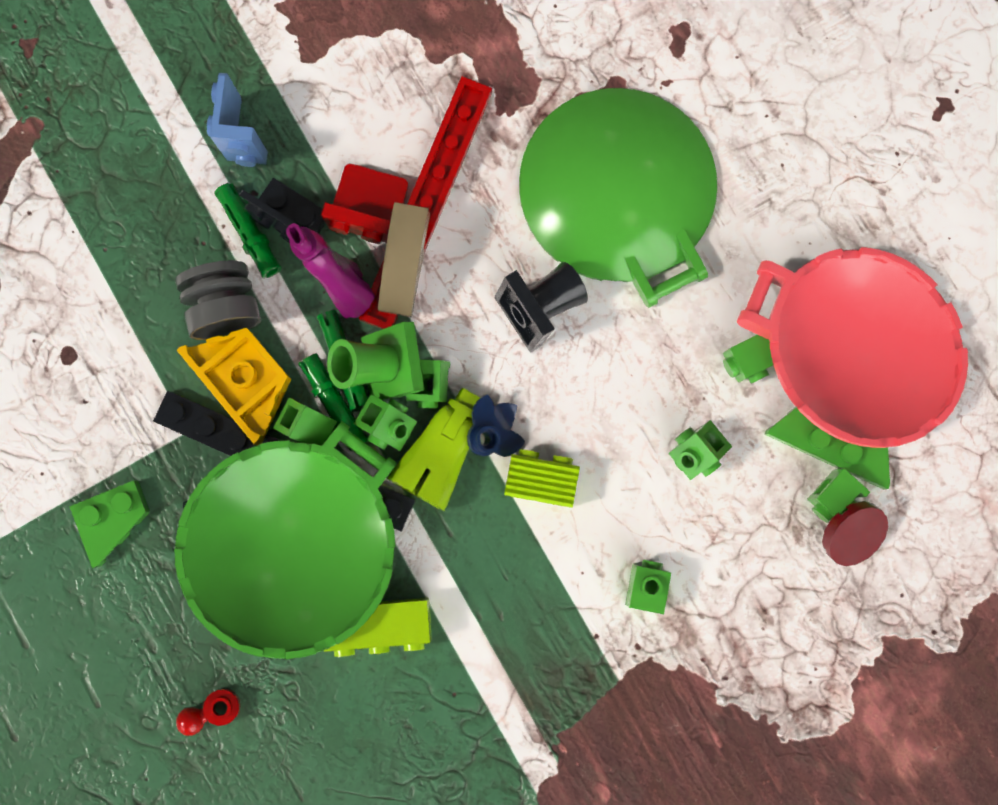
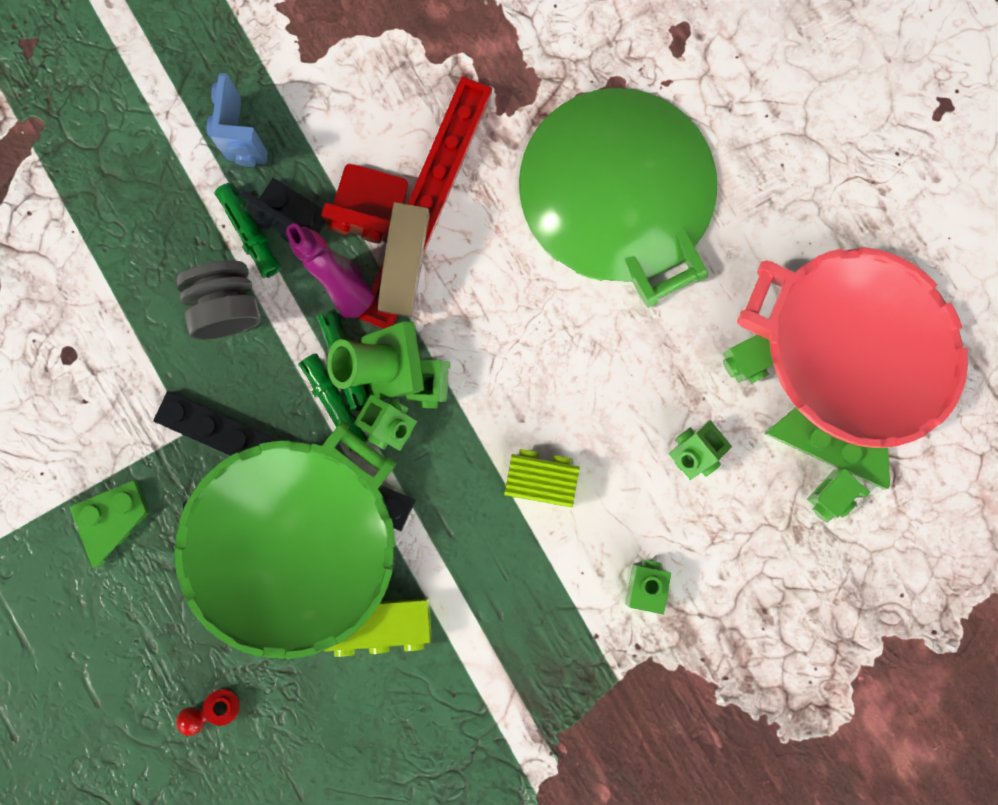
(241, 379): yellow wing -> none
(304, 423): bright green brick -> none
(438, 454): lime piece -> none
(496, 426): dark blue plate -> none
(533, 306): black plant -> none
(855, 533): dark red tile -> none

